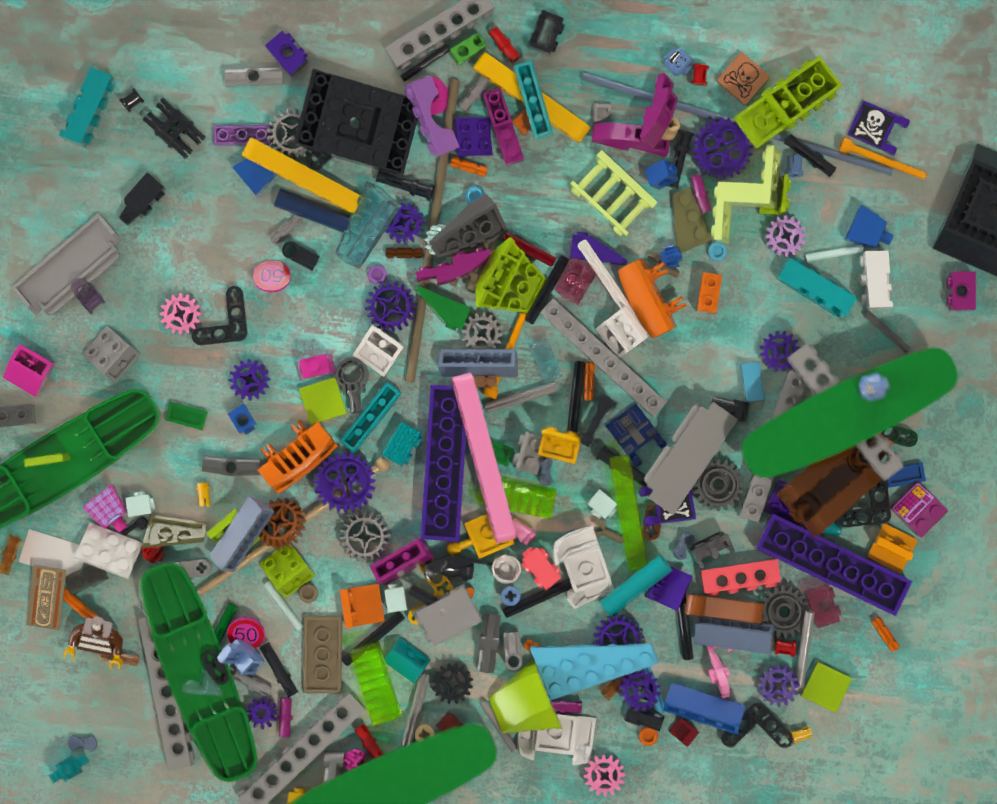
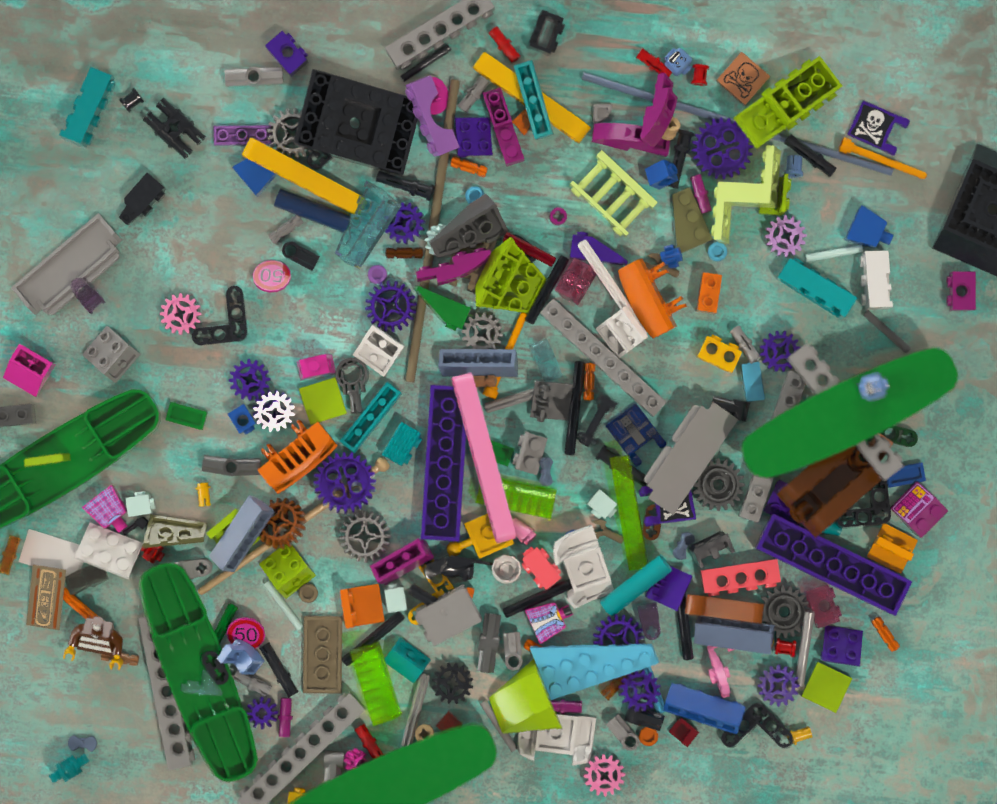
(265, 409): none -> gear
(467, 49): bright green leg -> none
(515, 599): medium blue bush -> none
(548, 619): none -> torso
(551, 400): none -> dark grey hinge
(554, 221): none -> magenta bush
(559, 445): yellow bracket -> none
(622, 731): none -> light grey piece
(649, 617): none -> clear purple piece
(653, 62): none -> red pin
(718, 358): none -> yellow brick
(745, 344): none -> light grey pin
(842, 646): none -> dark purple hinge

